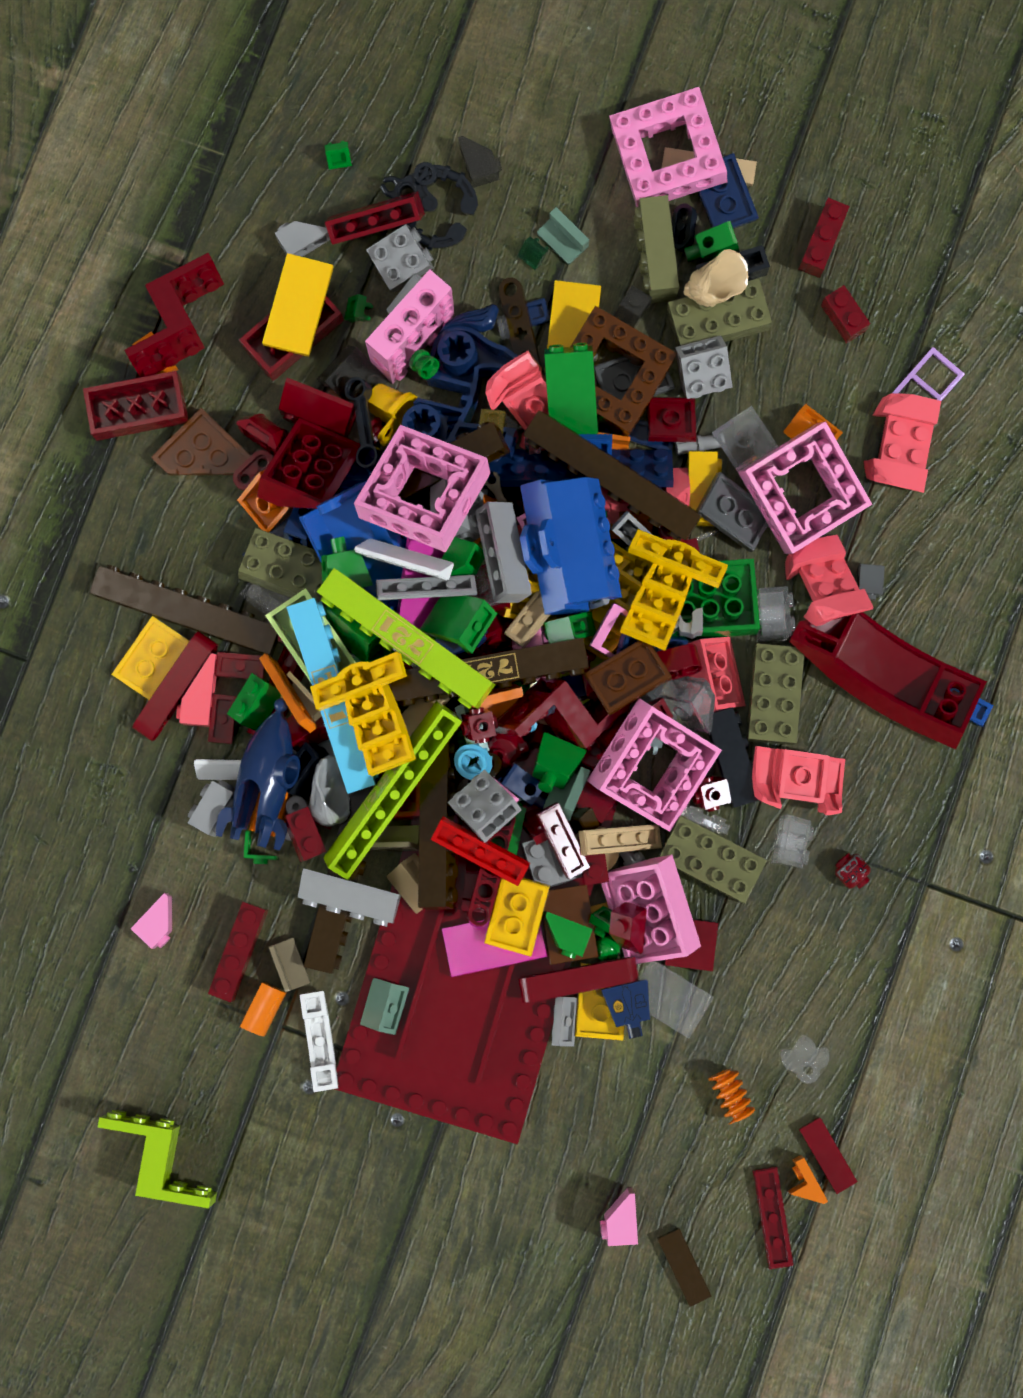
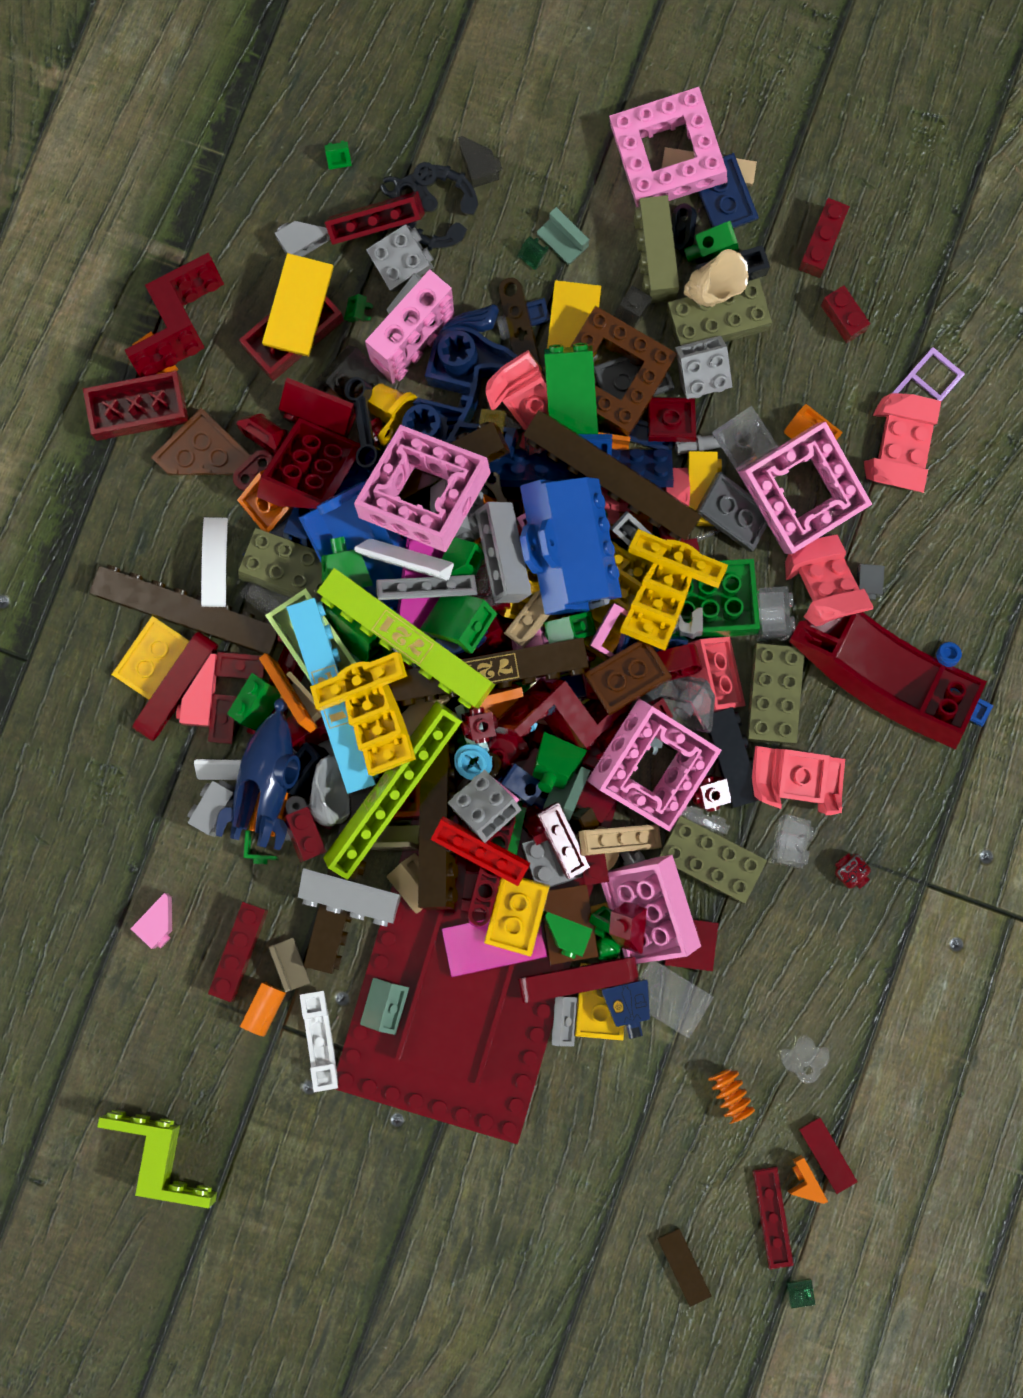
(214, 562): none -> white slope
(424, 364): green wheel -> none
(621, 1221): bright pink slope -> none
(800, 1293): none -> clear green tile
(948, 654): none -> blue tile

